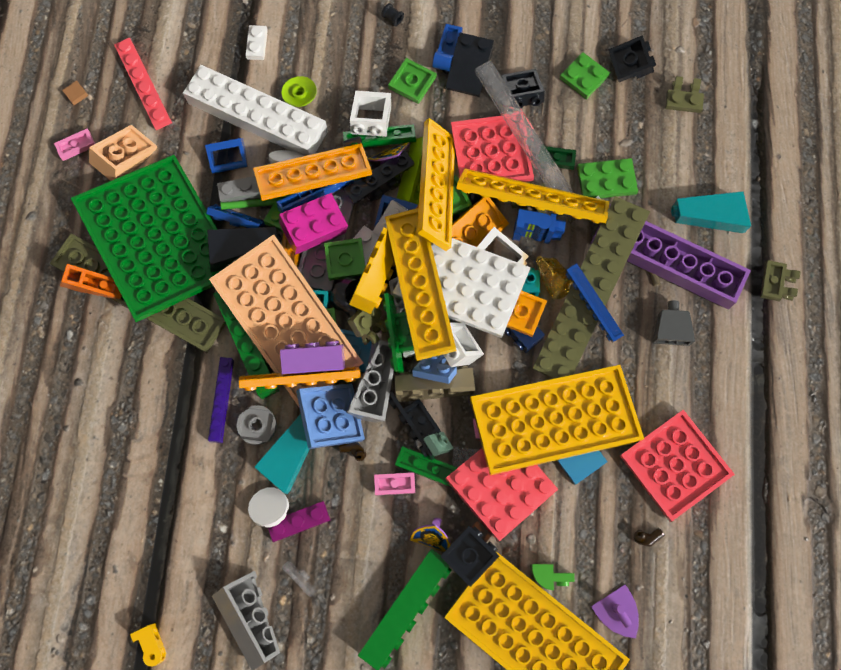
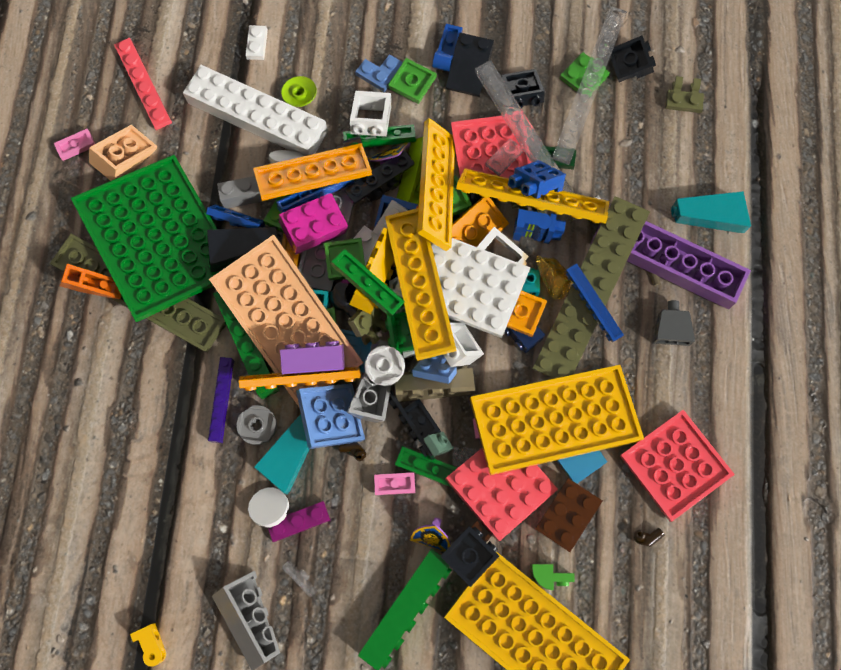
(75, 93): medium nougat tile -> none
(223, 145): blue tile -> none
(246, 203): bright green bar -> none
(367, 283): none -> green plate
(379, 76): none -> medium blue plate
(384, 365): none -> white tile
(392, 14): black bush -> none
(504, 157): none -> clear tile
(535, 180): none -> blue hips
(568, 515): none -> reddish brown plate
(589, 85): none -> clear plate
(607, 178): bright green plate -> none
(619, 612): medium lavender shield -> none
(773, 281): olive plate -> none

